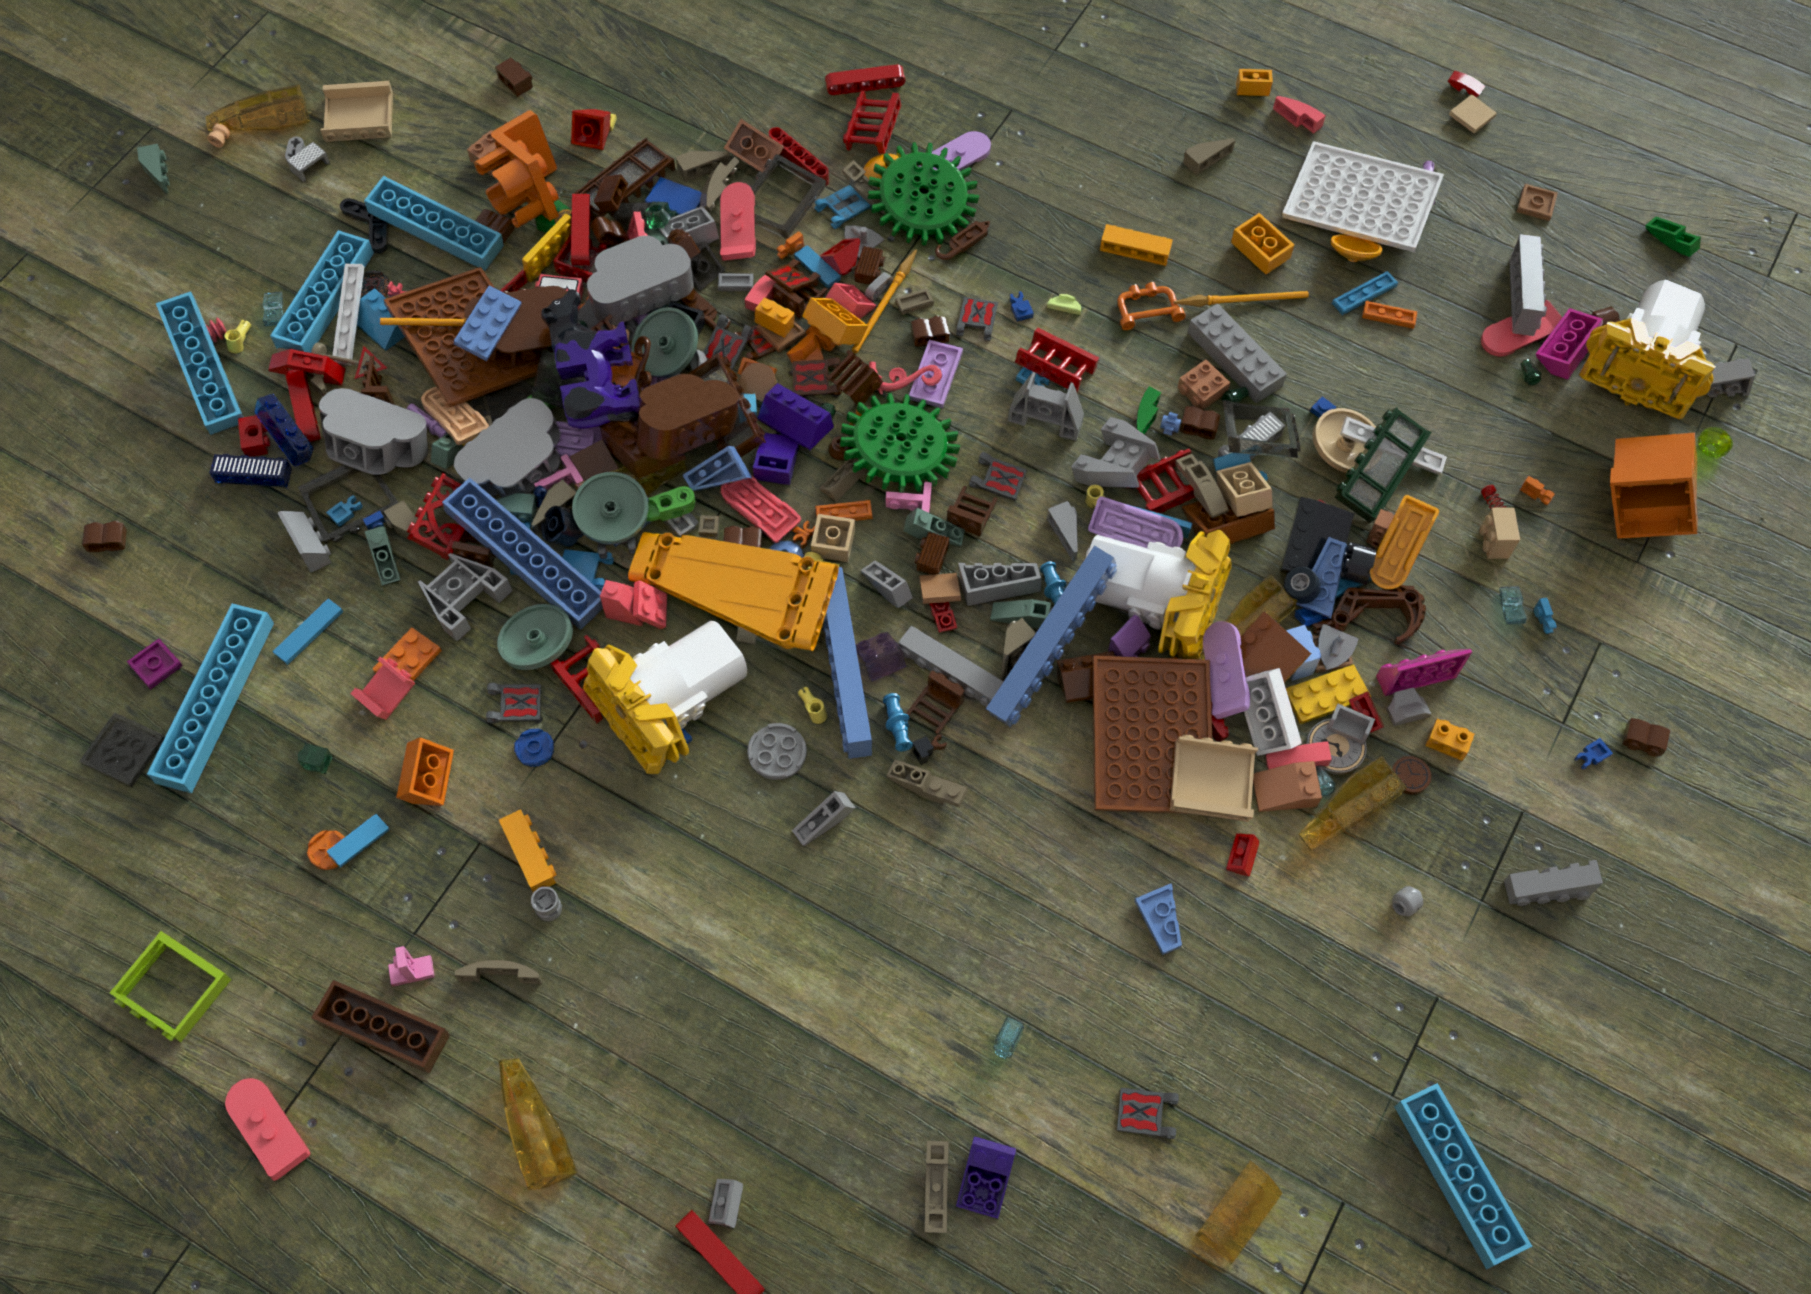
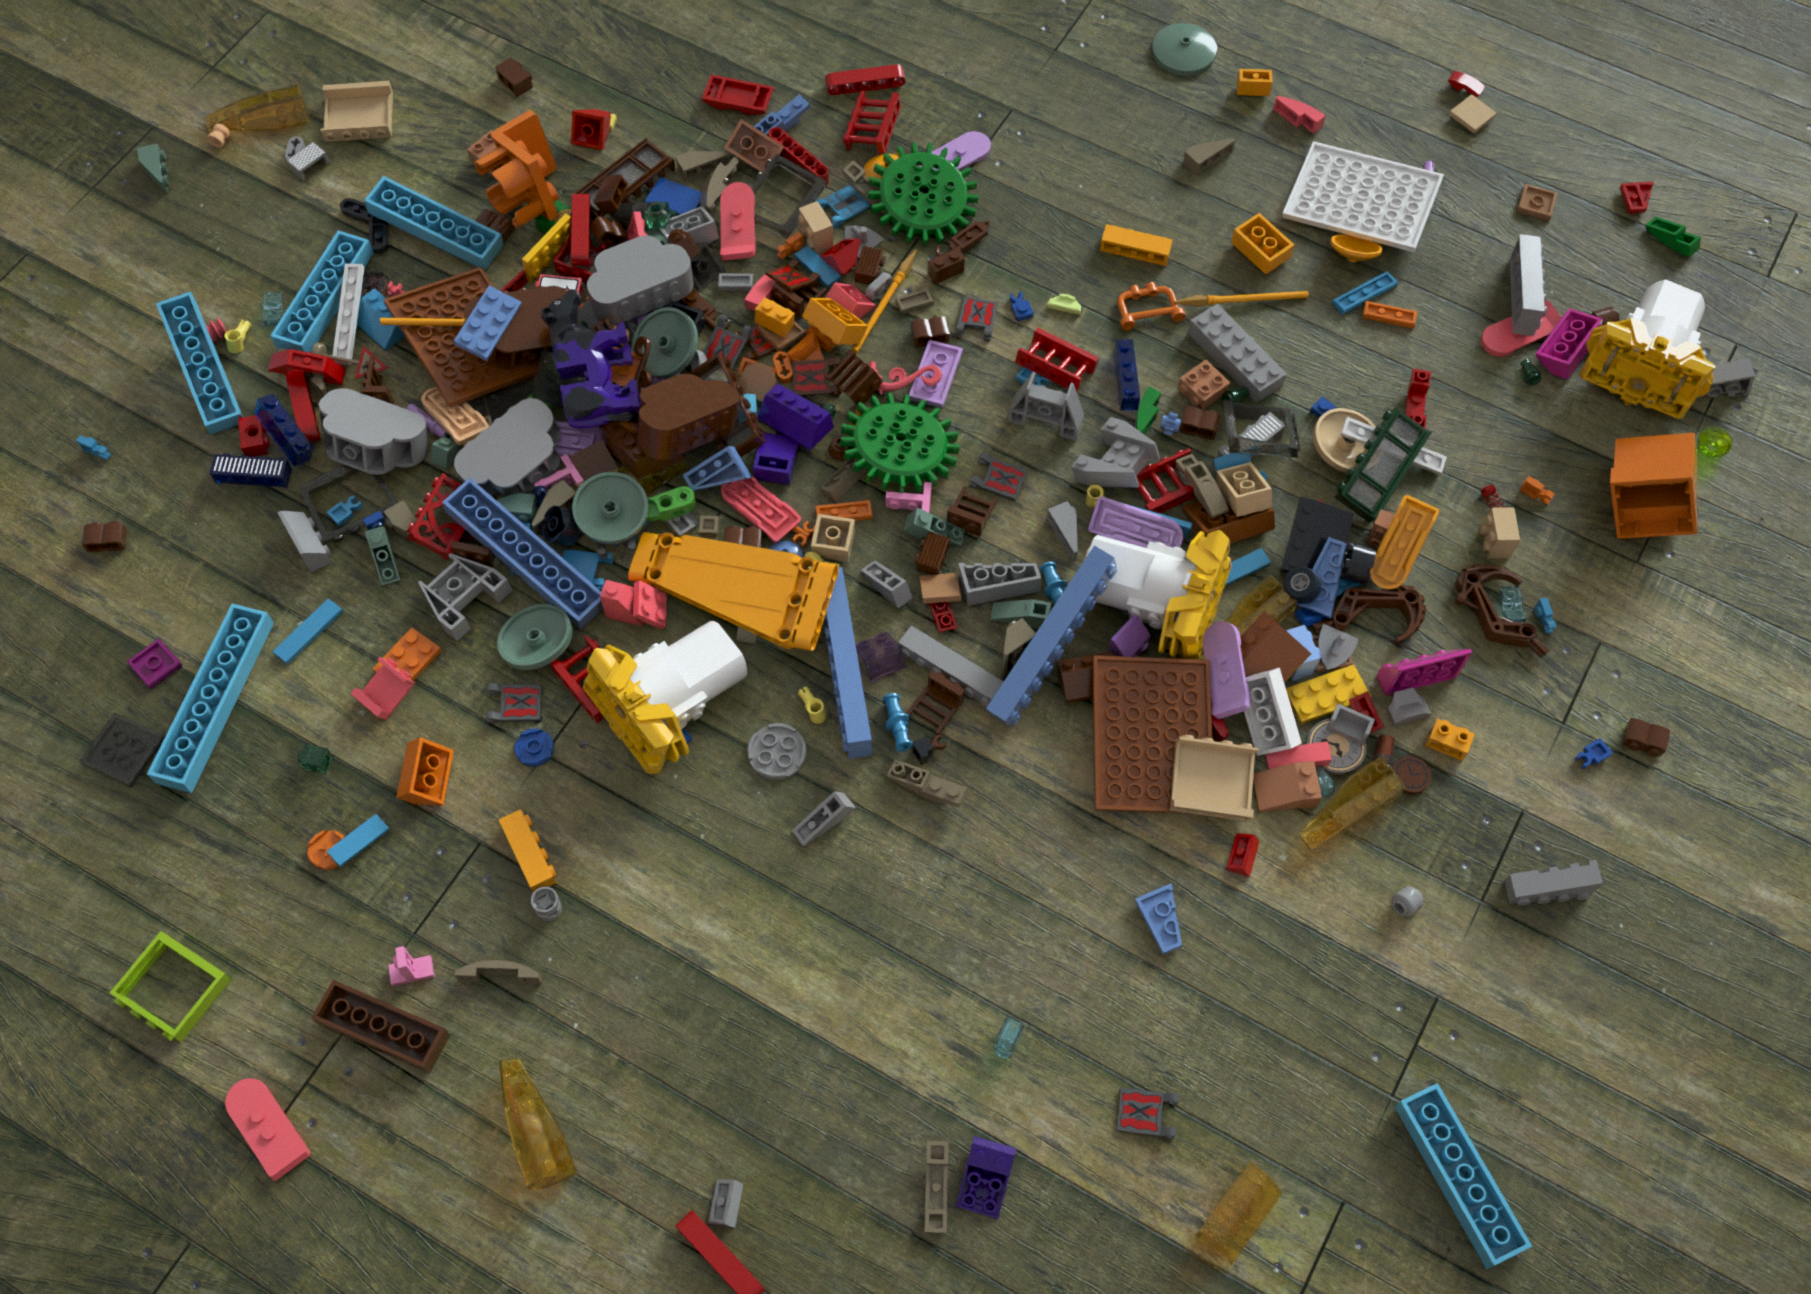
(91, 446): none -> dark azure plate
(737, 95): none -> red slope
(783, 367): none -> orange beam
(785, 117): none -> medium blue slope
(815, 227): none -> tan brick
(946, 266): none -> reddish brown brick
(1126, 374): none -> clear blue brick
(1184, 49): none -> sand green dish
(1247, 565): none -> dark azure tile
(1385, 748): none -> copper piece
(1416, 396): none -> red slope
(1494, 627): none -> reddish brown piece
(1636, 196): none -> red wing

